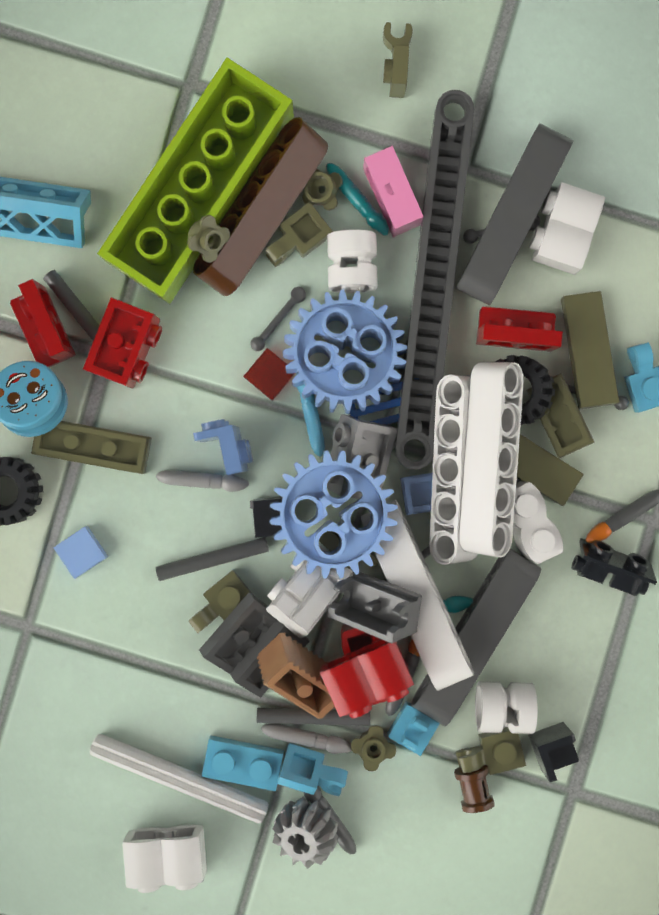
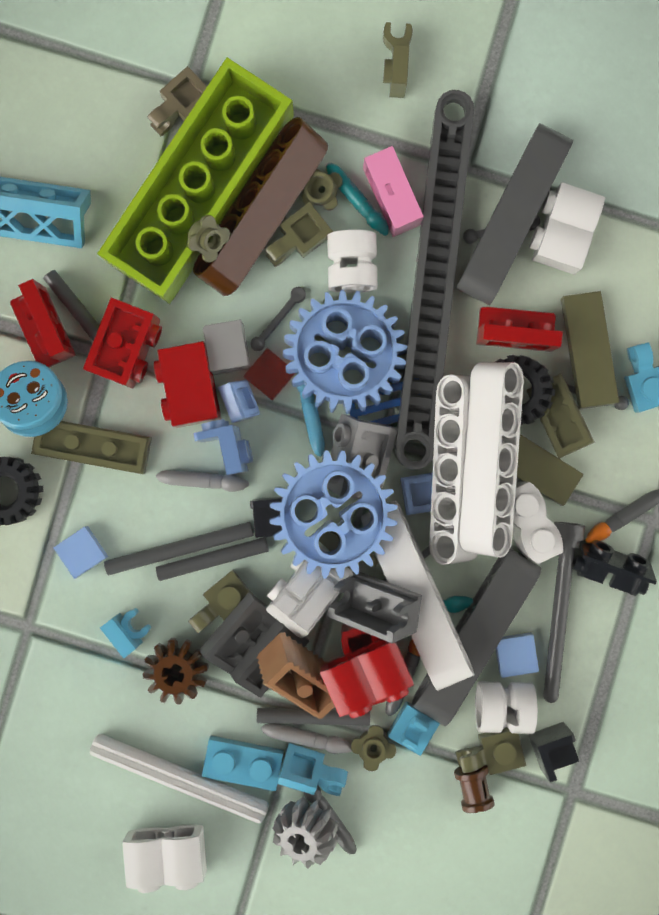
(122, 634): none -> medium azure tile
(178, 548): none -> dark grey bar
(179, 99): none -> dark tan plate
(186, 681): none -> reddish brown gear
(187, 384): none -> red brick
(226, 347): none -> light grey panel
(239, 400): none -> light blue tile
(517, 655): none -> light blue tile
(571, 536): none -> dark grey piece

